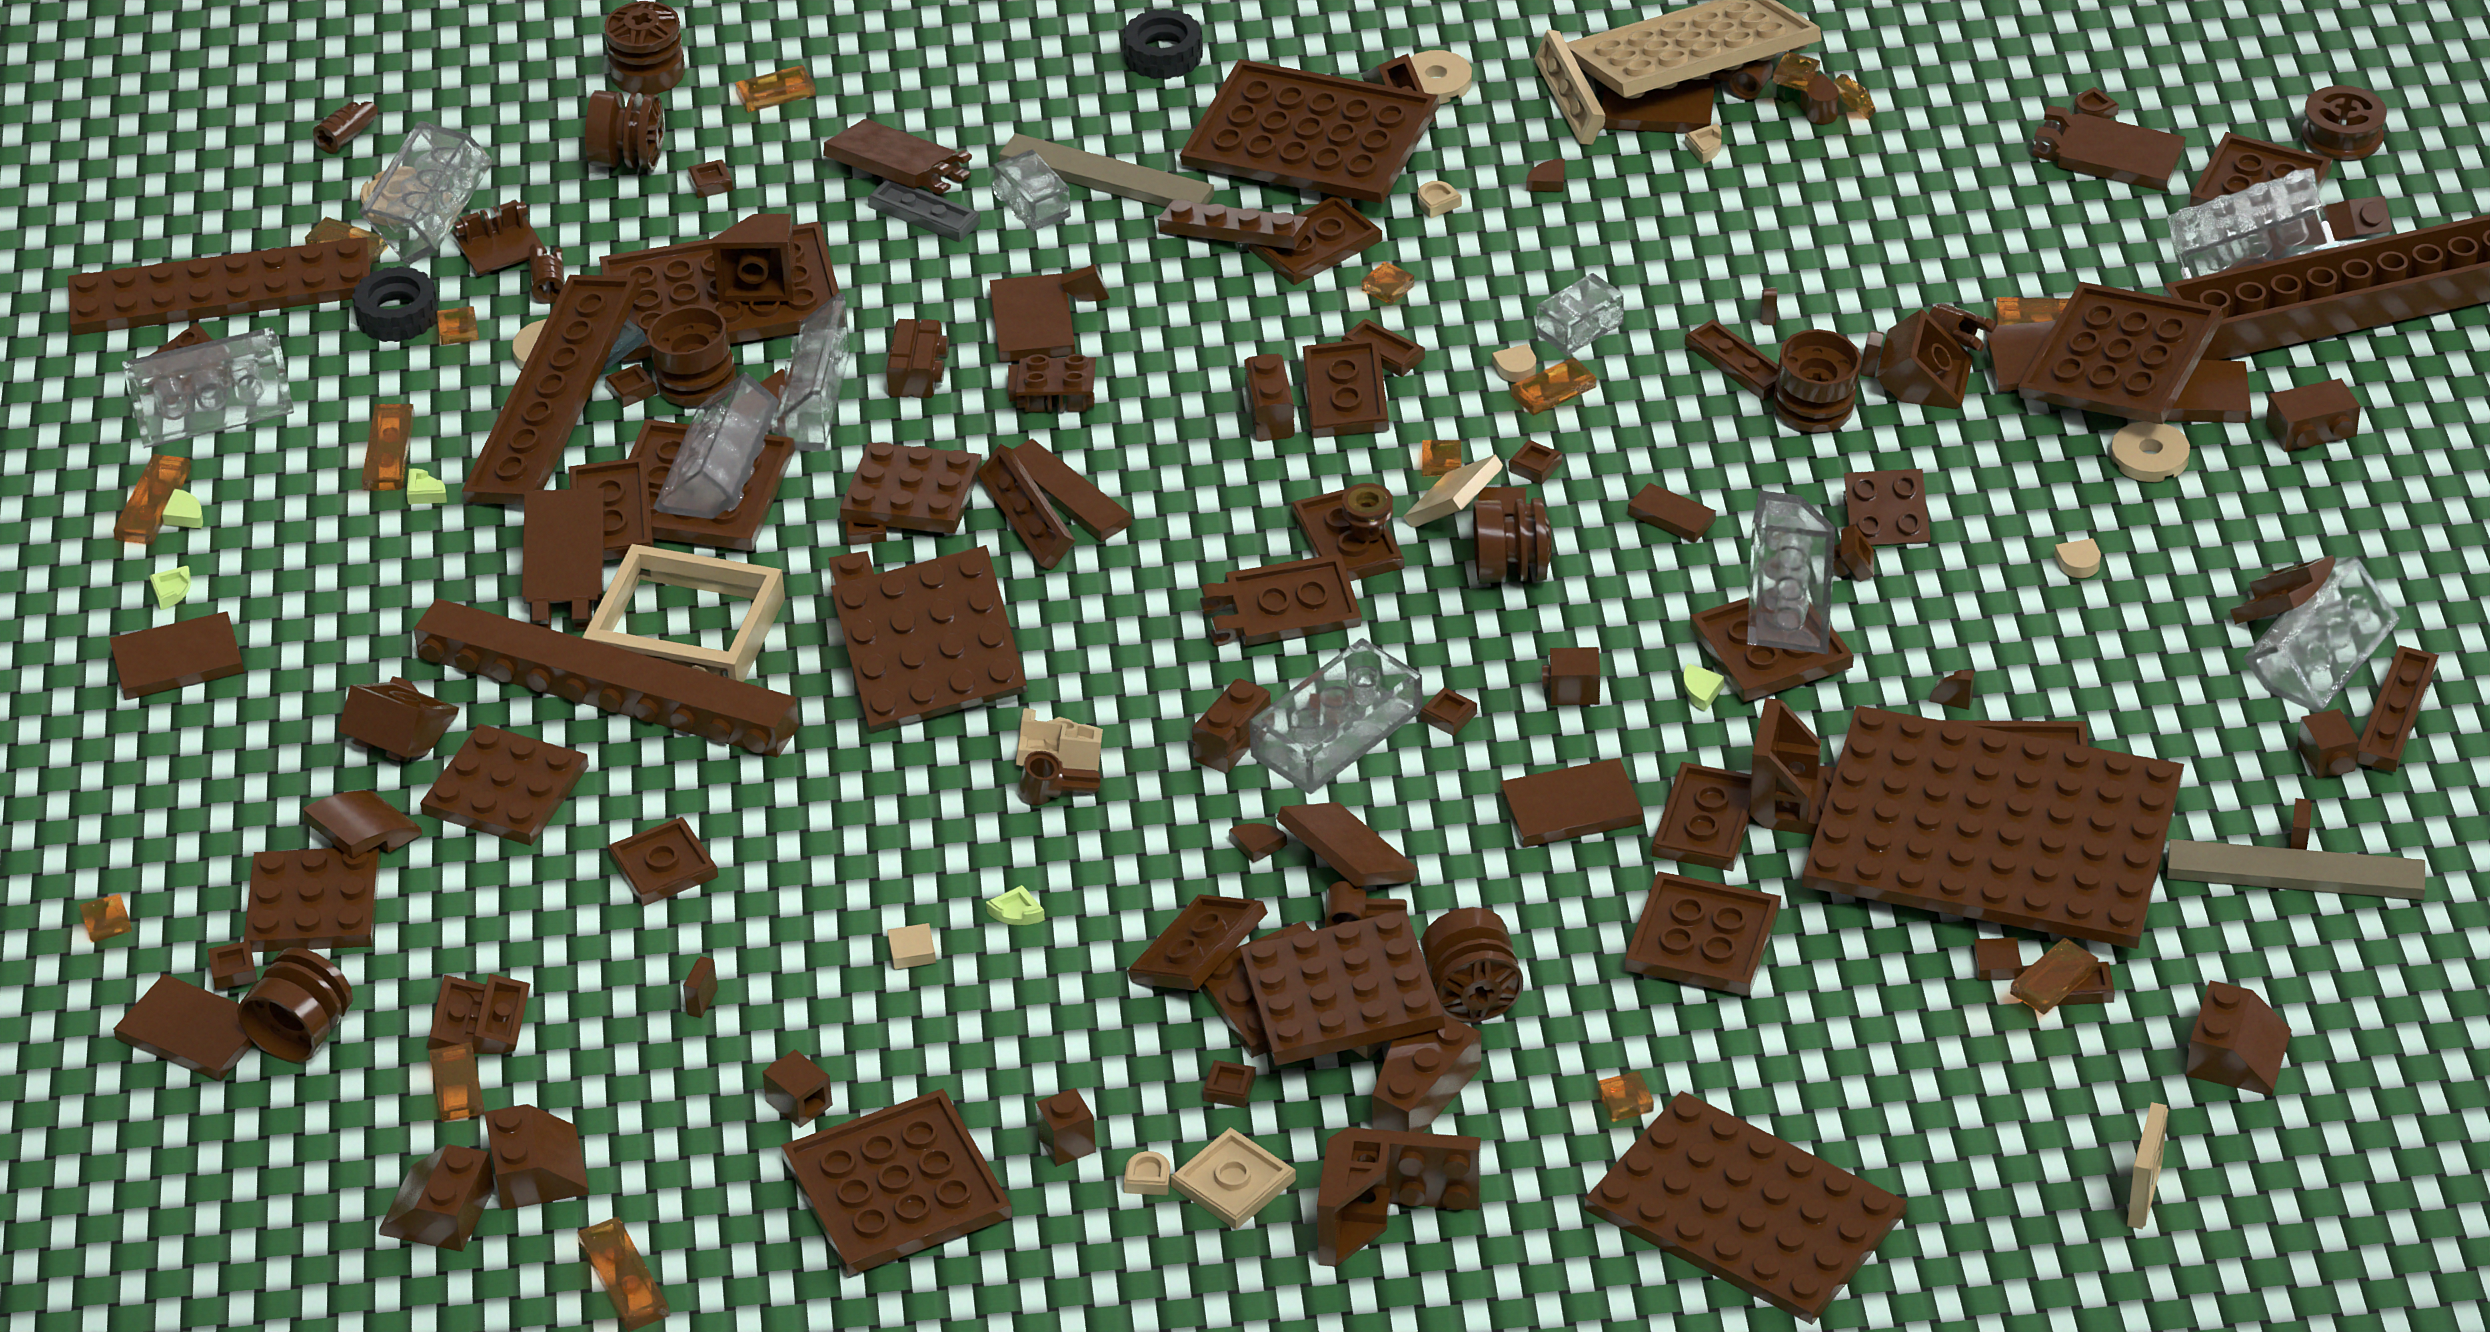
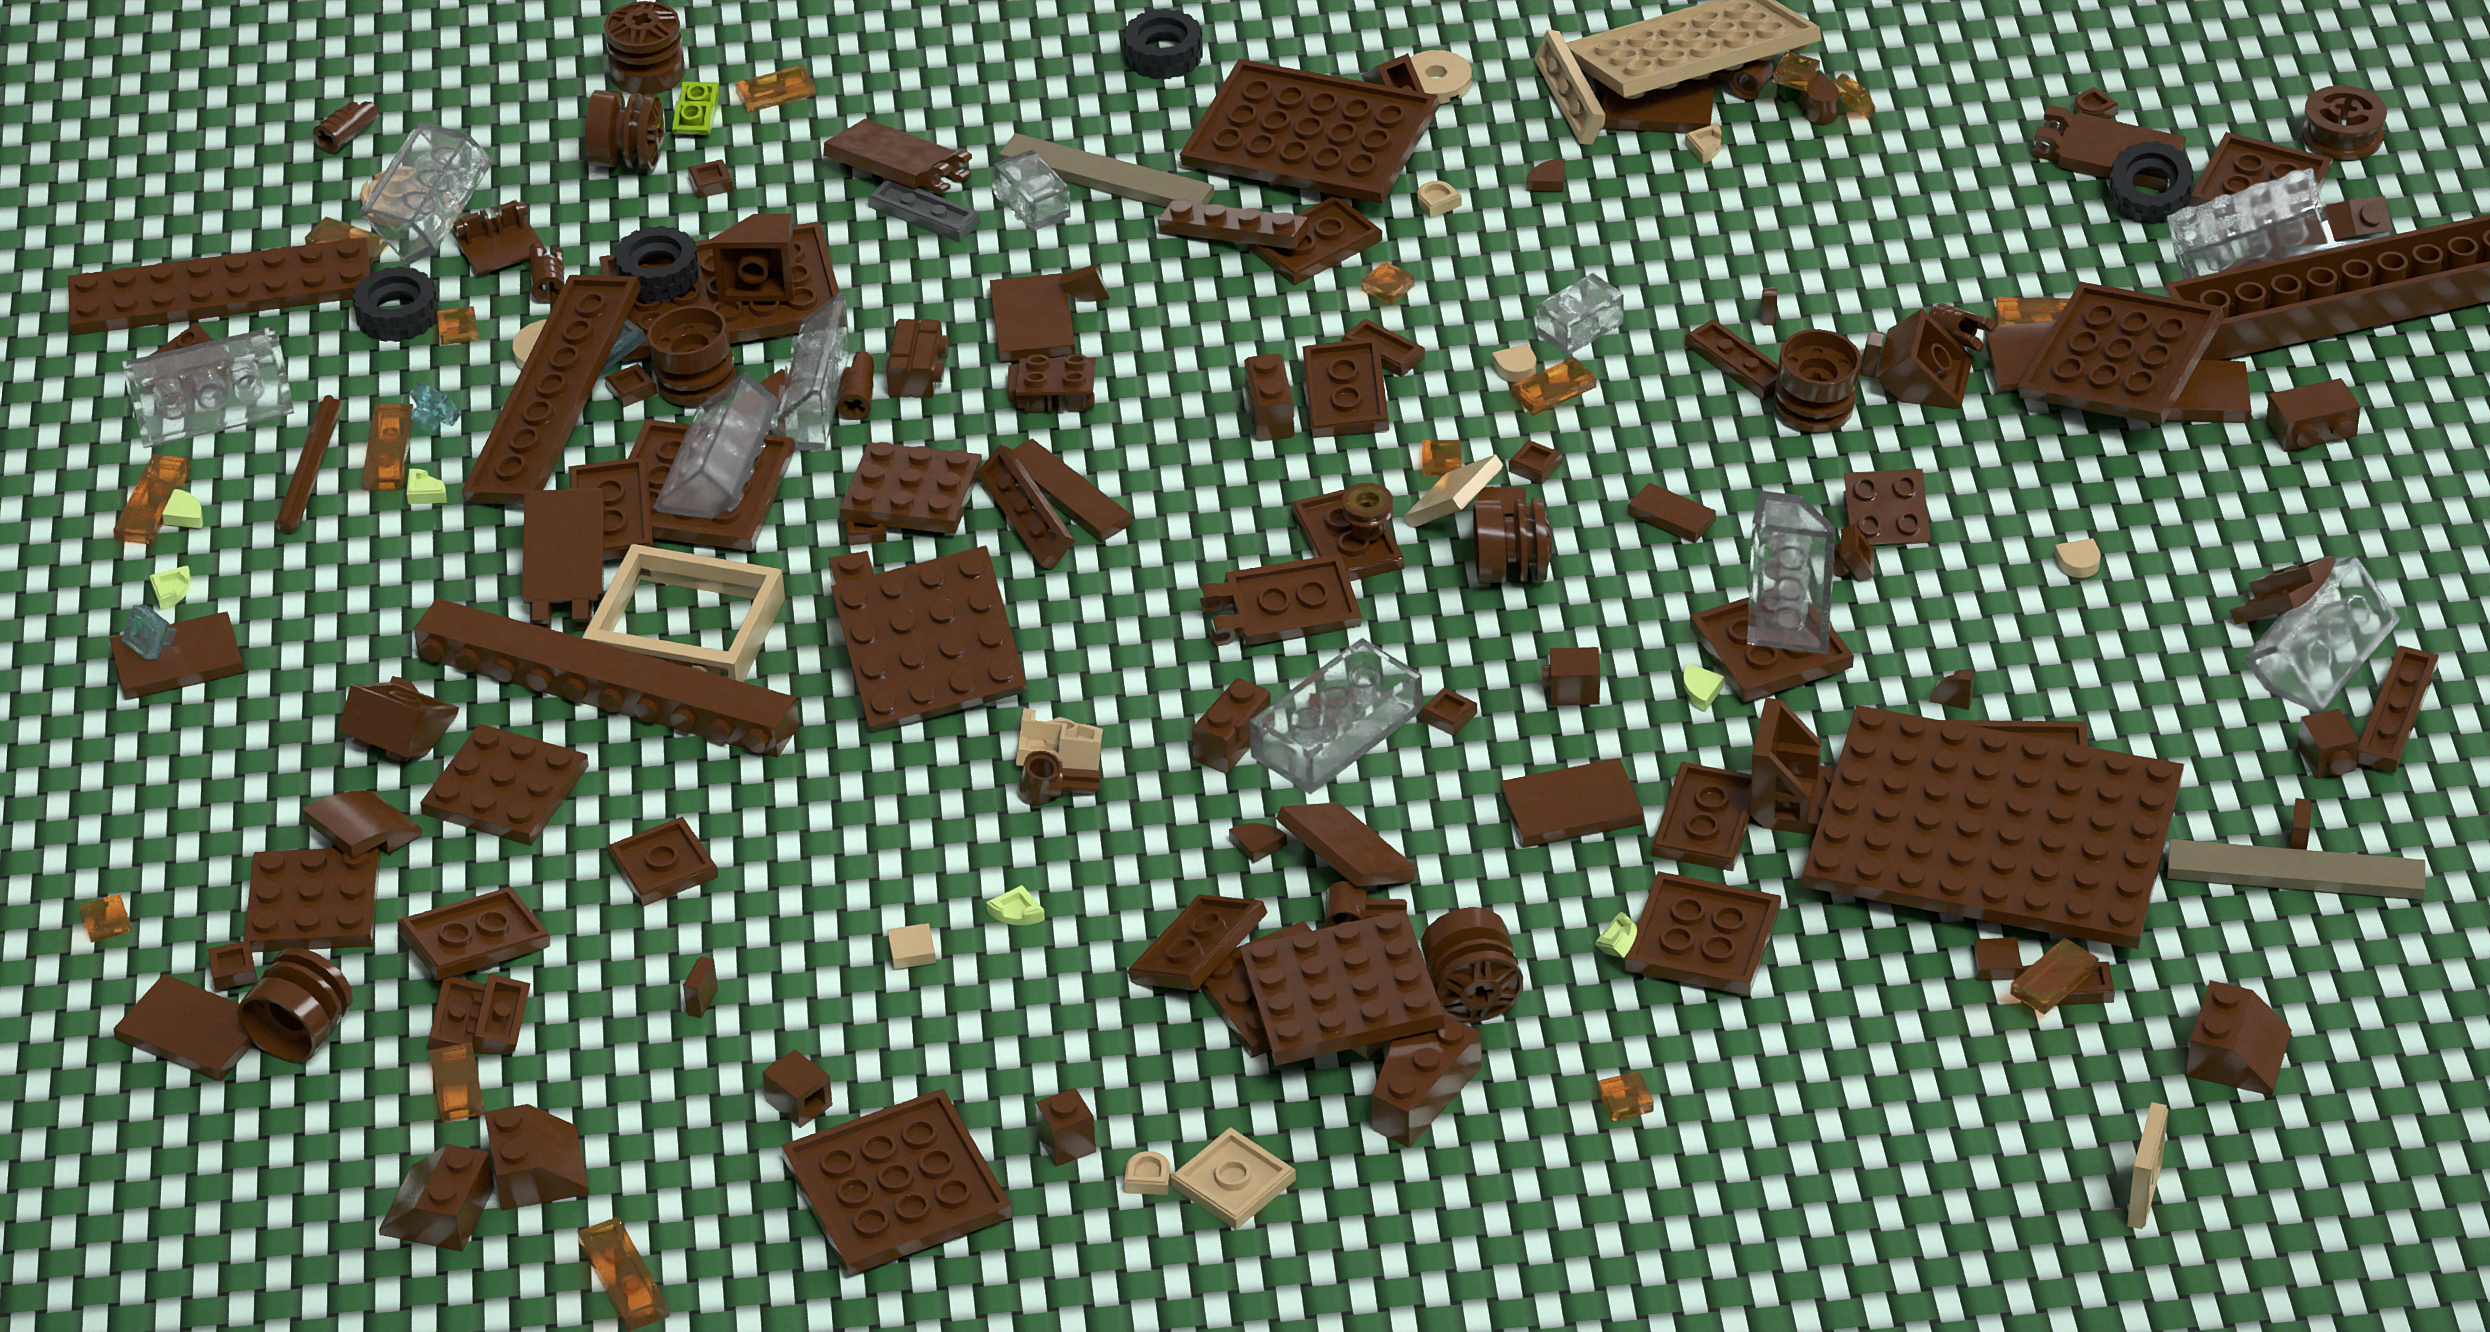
(147, 632): none -> clear light blue tile
(309, 464): none -> reddish brown axle
(432, 408): none -> clear light blue tile
(473, 933): none -> reddish brown tile
(658, 244): none -> black tyre
(696, 108): none -> lime slope
(856, 388): none -> reddish brown hinge
(1229, 1084): reddish brown tile -> none
(1389, 1170): reddish brown bracket -> none
(1618, 936): none -> yellowish green tile
(1746, 1206): reddish brown plate -> none
(2142, 436): tan tile -> none
(2150, 157): none -> black tyre

